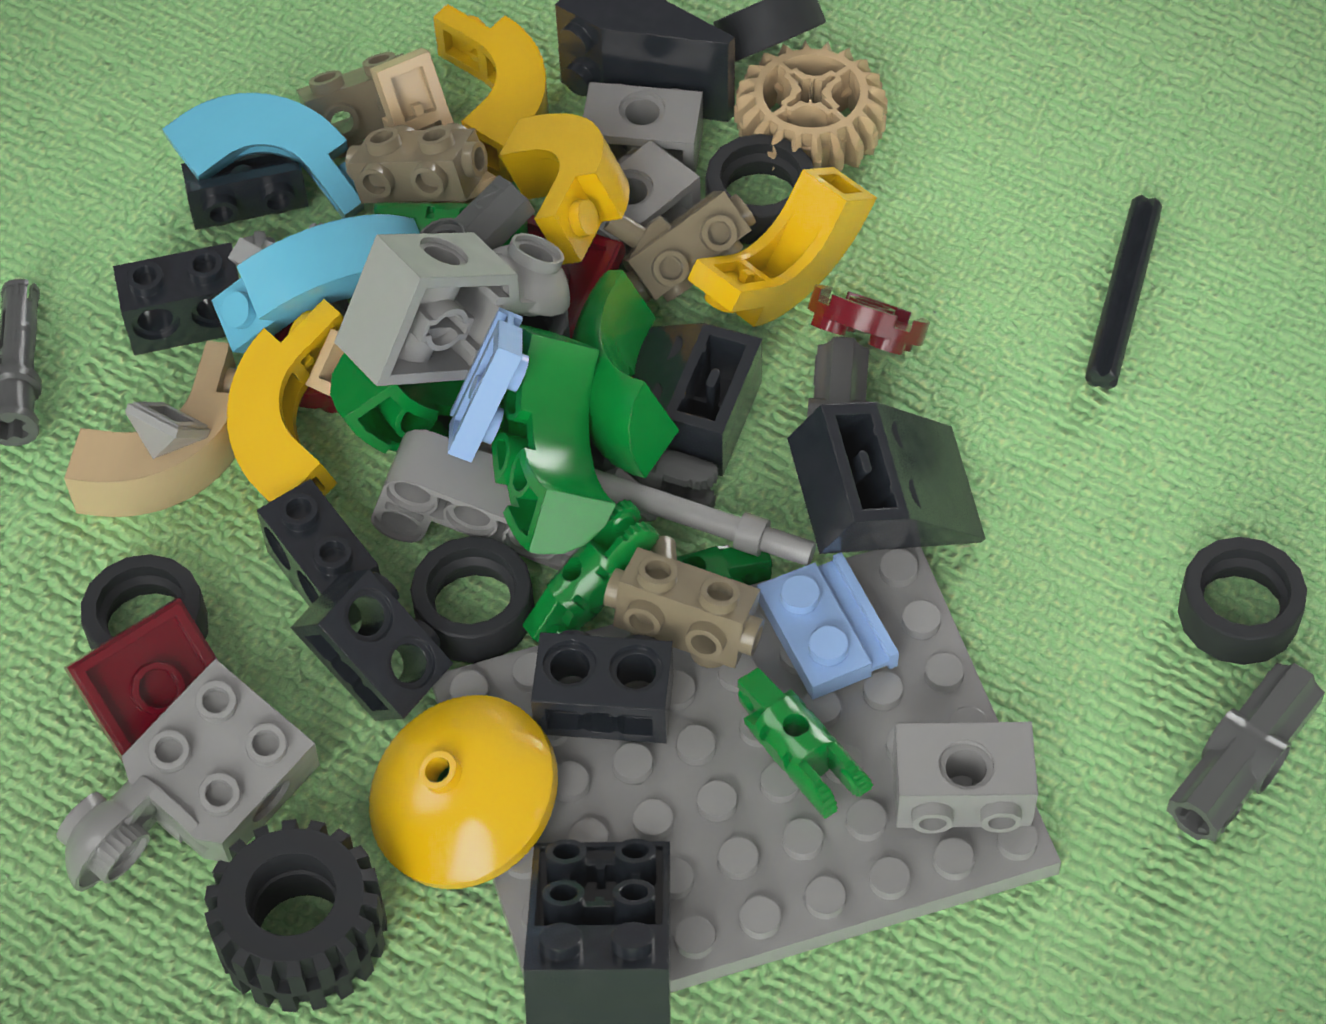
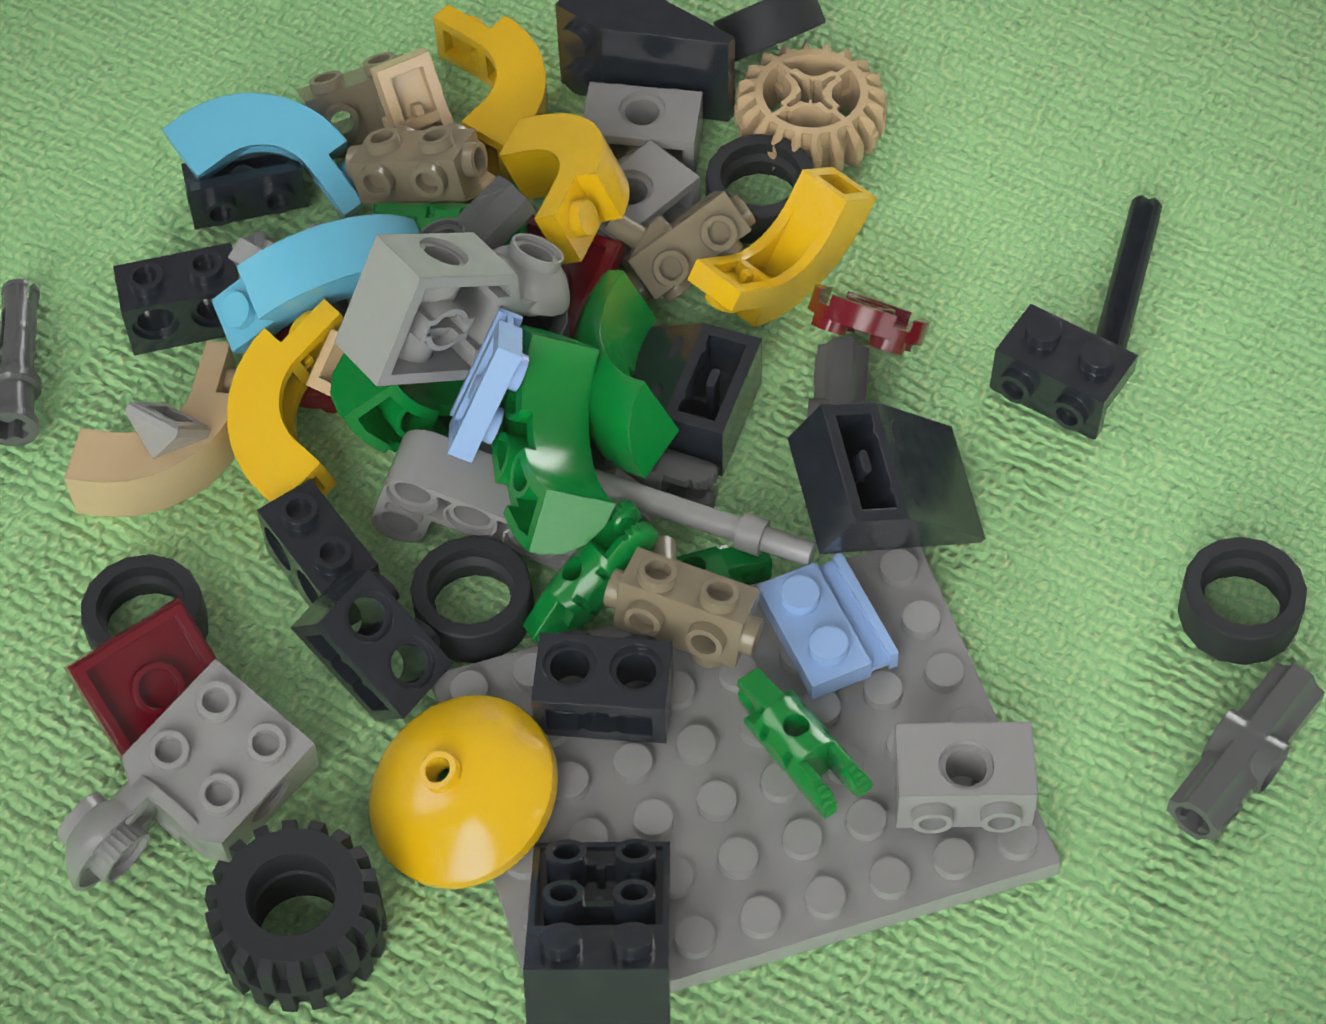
(1060, 370): none -> black bracket

